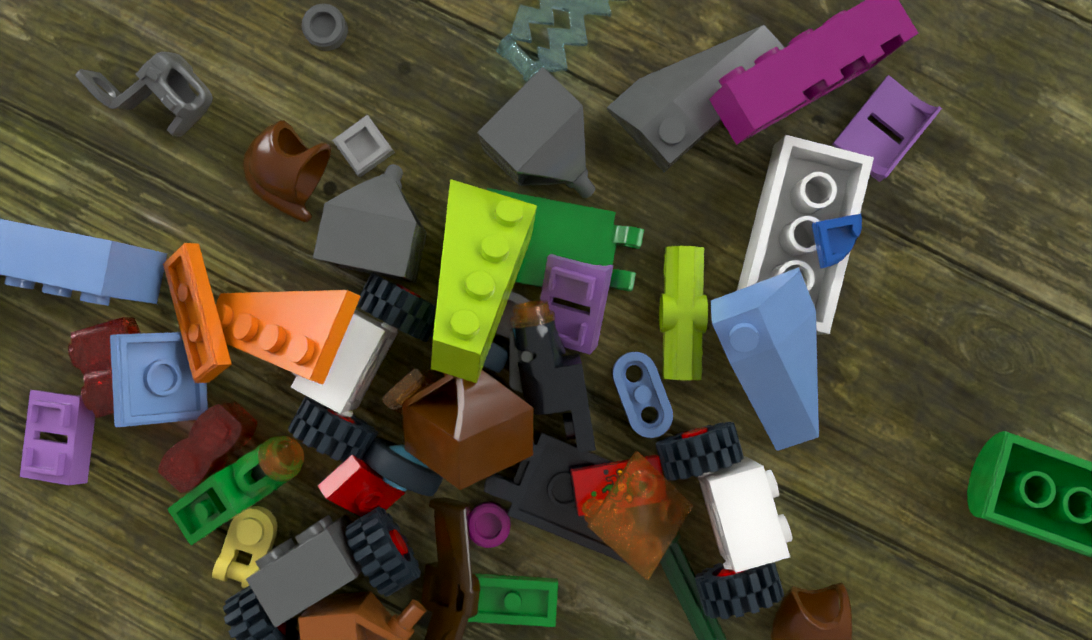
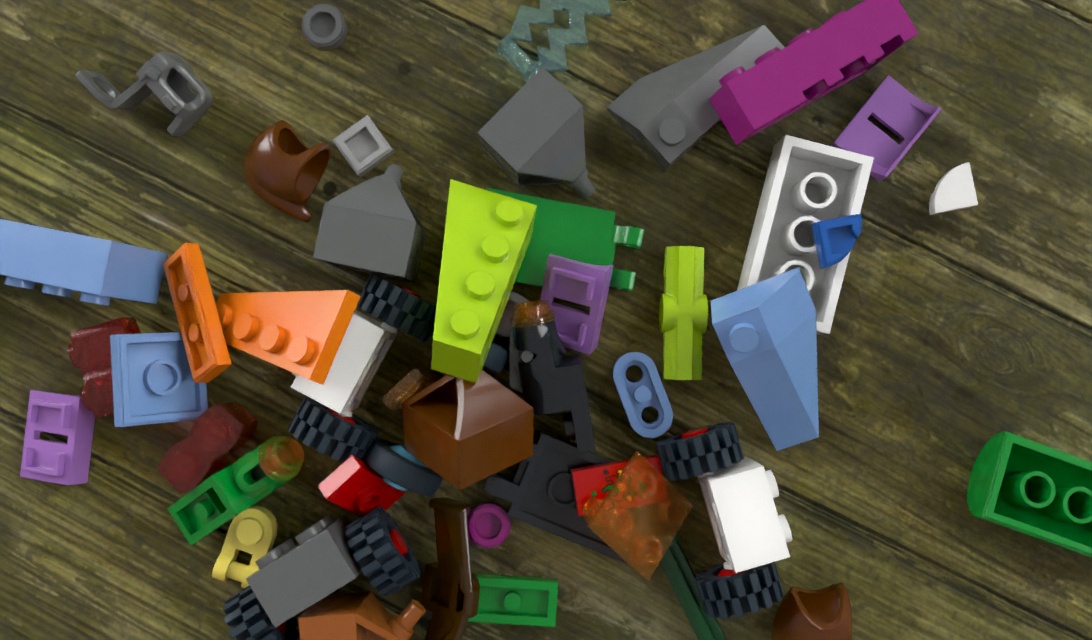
(954, 191): none -> white tile

